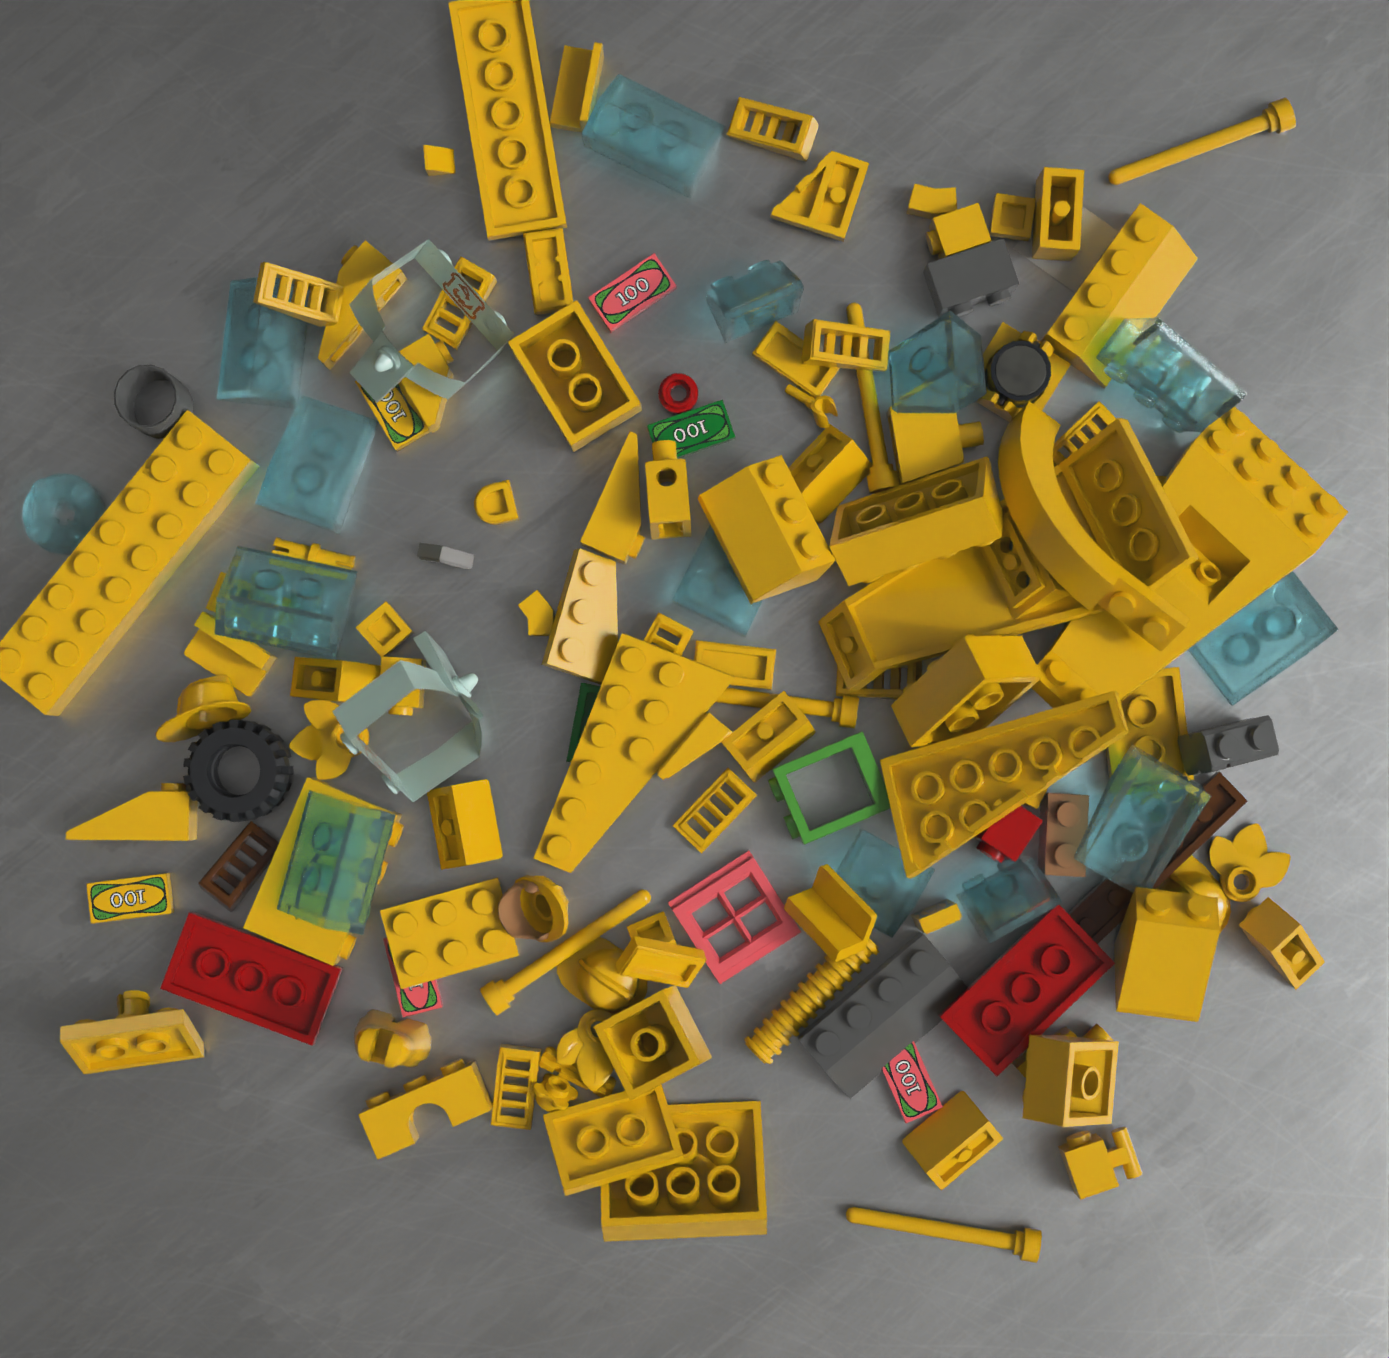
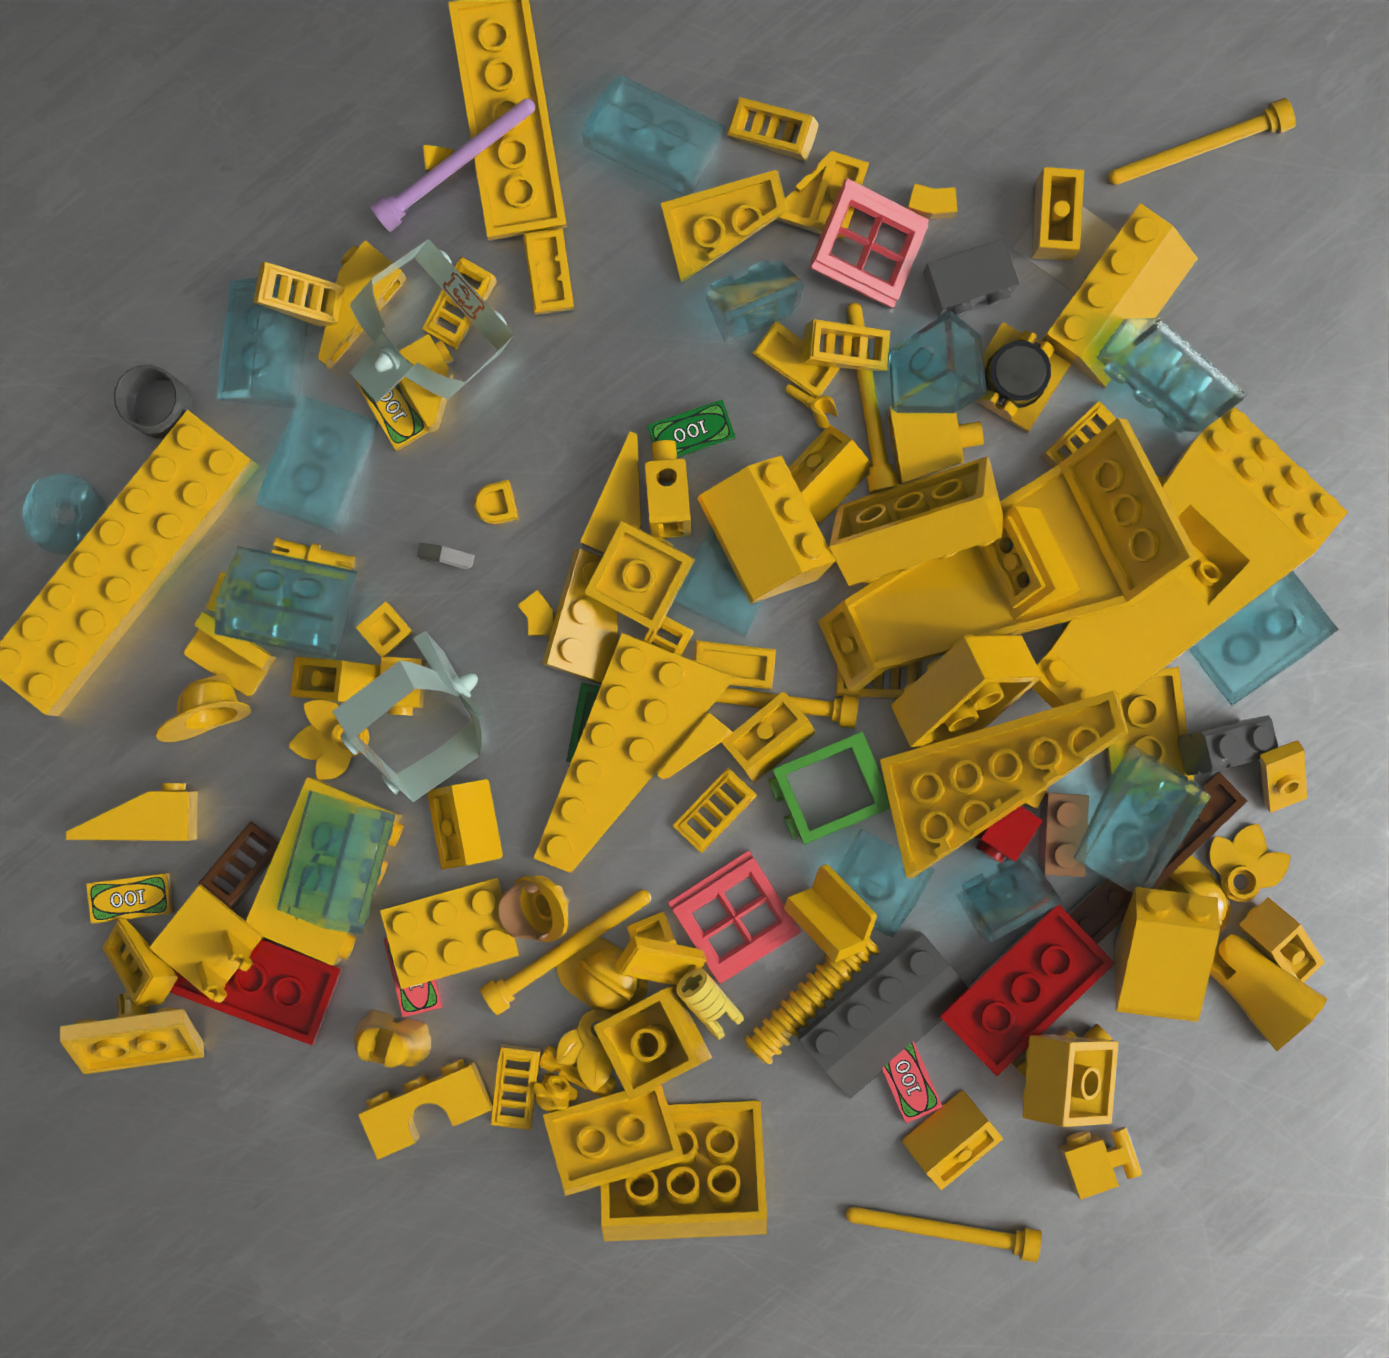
(147, 976): none -> yellow slope
(204, 775): black tyre -> none
(207, 943): none -> yellow plate
(392, 209): none -> lavender piece
(575, 375): yellow brick -> none
(577, 87): yellow panel -> none
(632, 293): coral tile -> none
(639, 575): none -> yellow bracket
(674, 381): red plate -> none
(707, 1001): none -> light yellow hinge
(720, 218): none -> yellow wing
(883, 211): none -> coral piece
(936, 916): yellow tile -> none
(957, 231): yellow brick -> none
(1012, 217): yellow plate -> none
(1061, 541): yellow arch -> none
(1267, 994): none -> yellow piece
(1283, 776): none -> yellow plate

